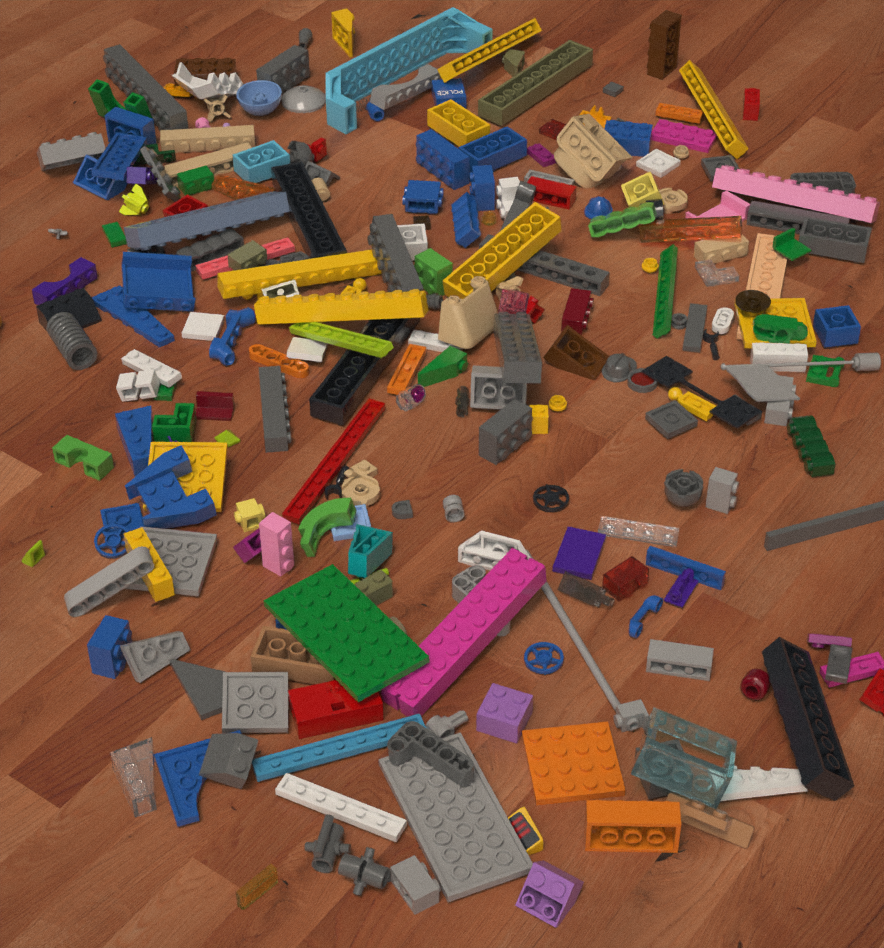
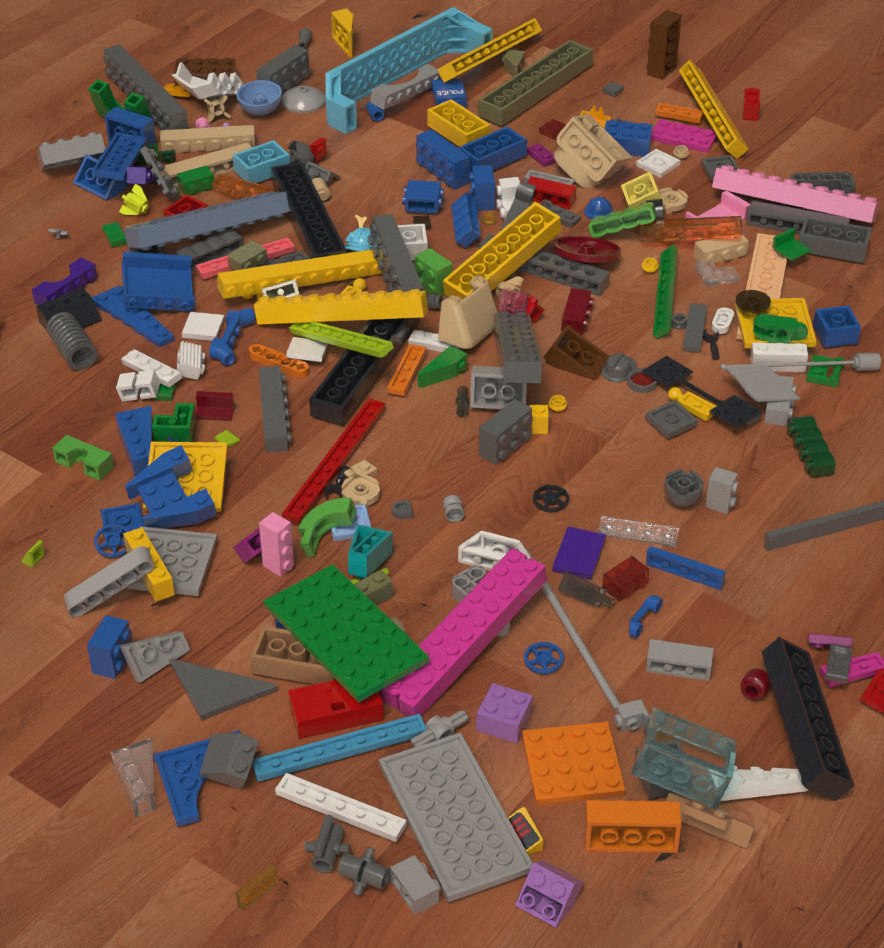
(190, 360): none -> white brick
(249, 514): light yellow brick -> none
(255, 702): light grey plate -> none
(358, 240): none -> medium azure helmet
(411, 397): clear rock -> none
(415, 738): dark grey beam -> none
(567, 217): none -> dark grey hinge
(587, 249): none -> dark red dish
(682, 588): dark purple hinge -> none

